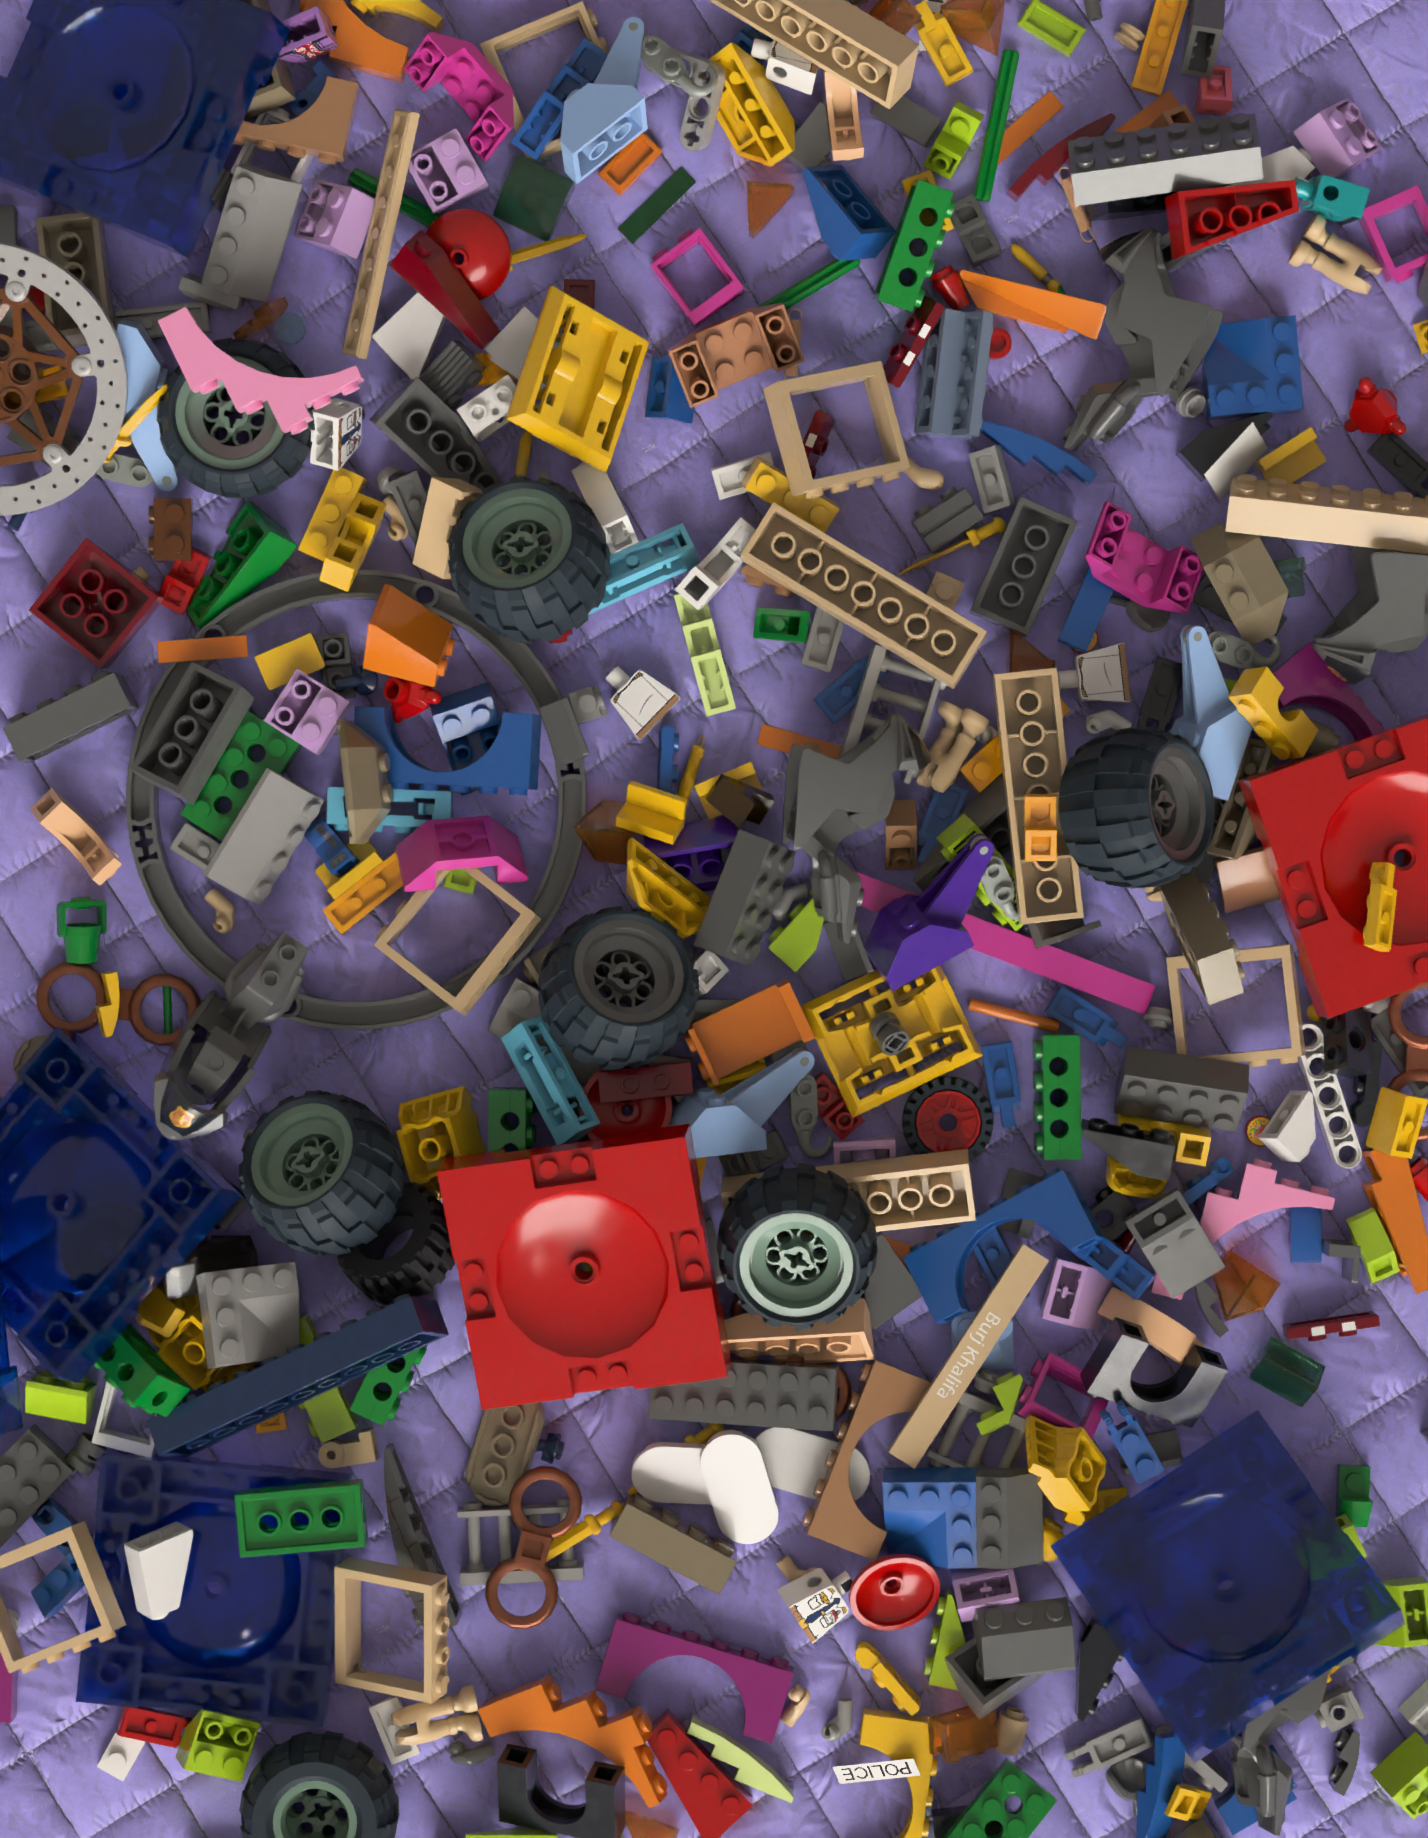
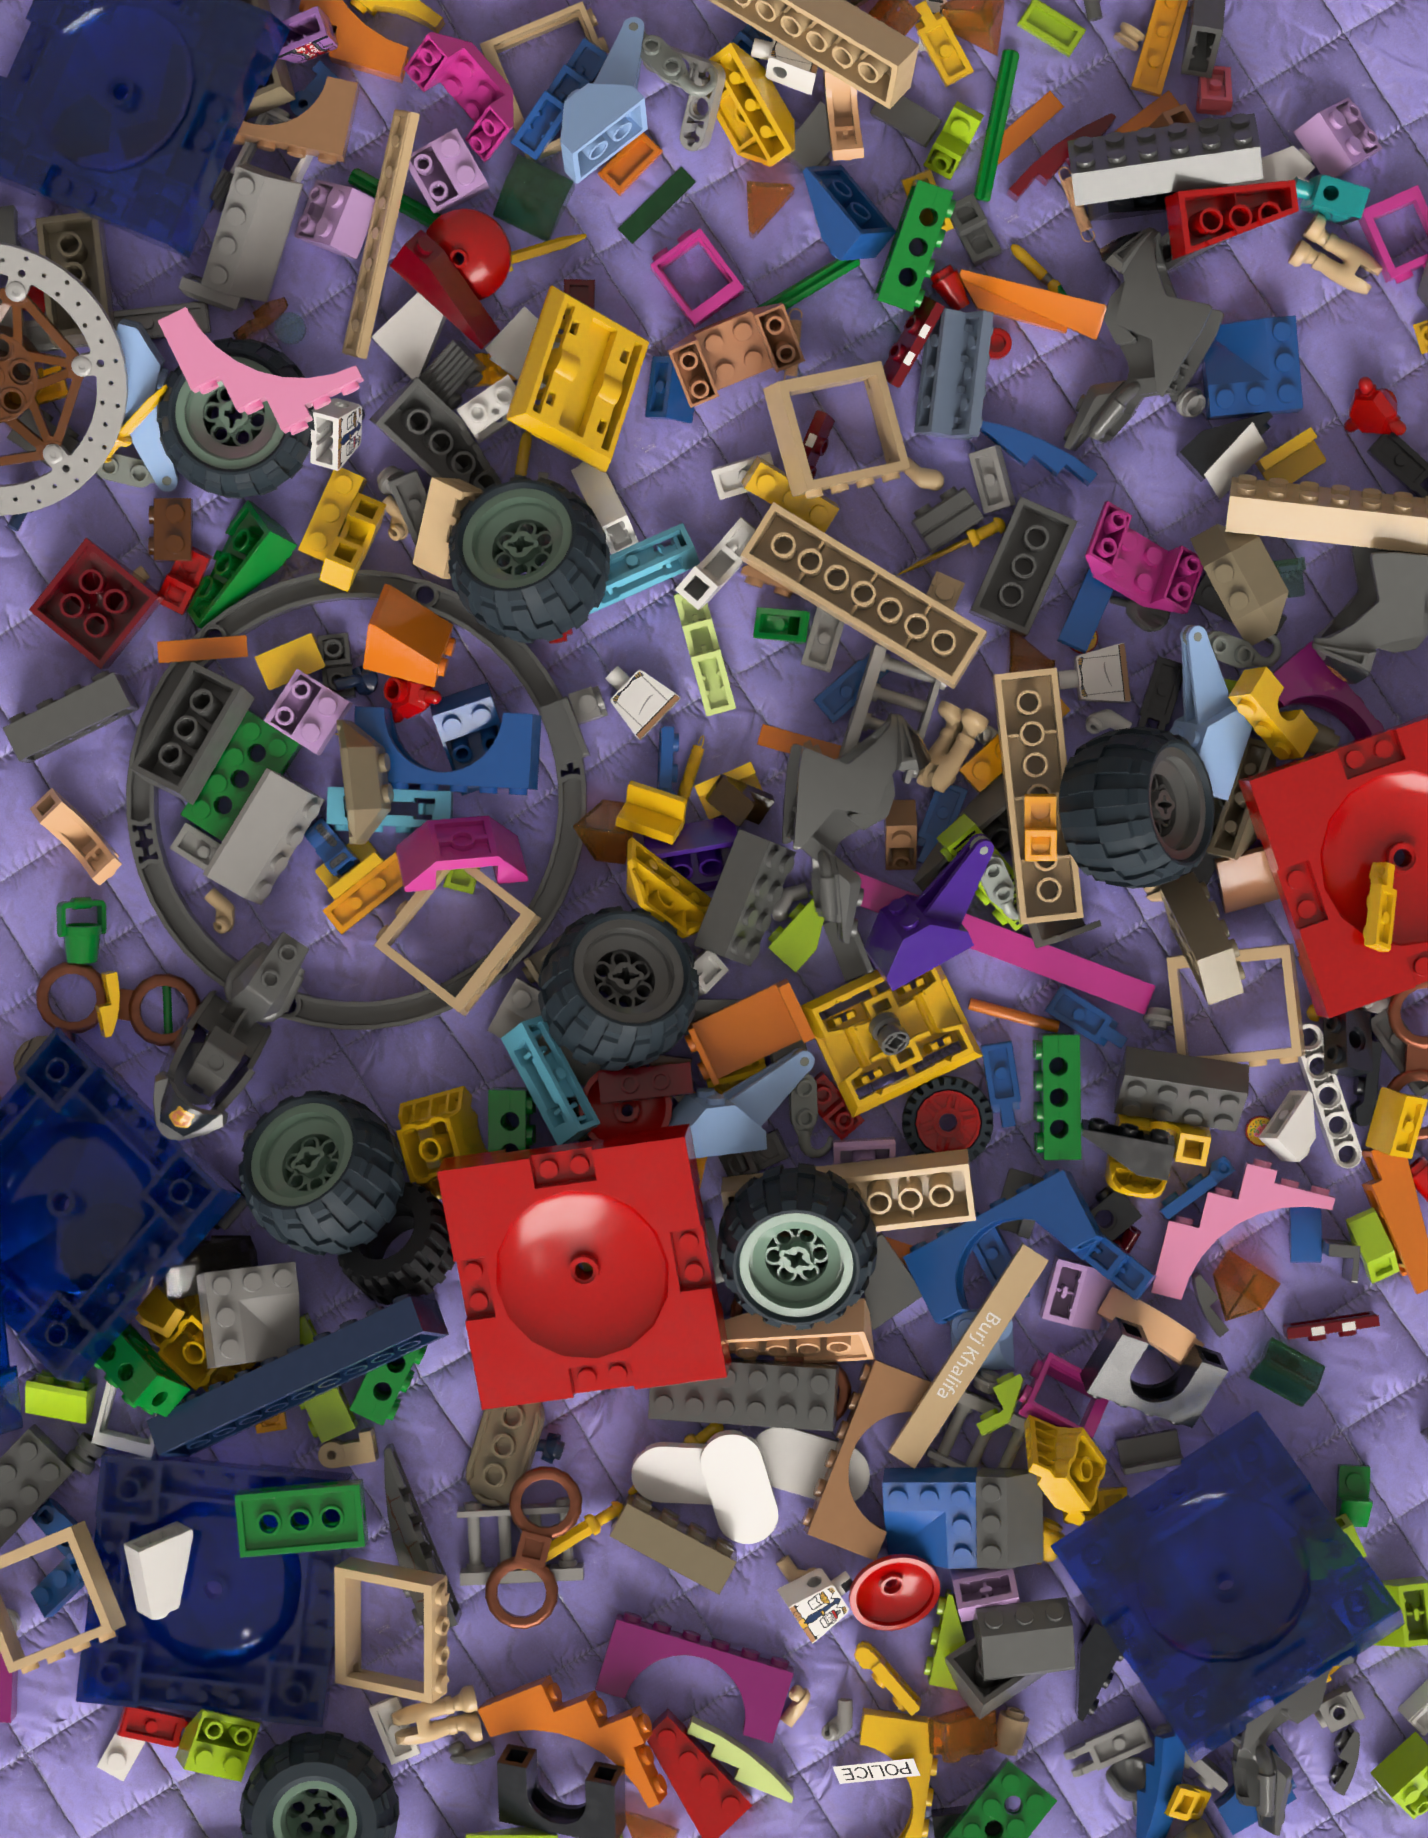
(1133, 1445): blue hinge -> none
(1174, 1242): slope -> none

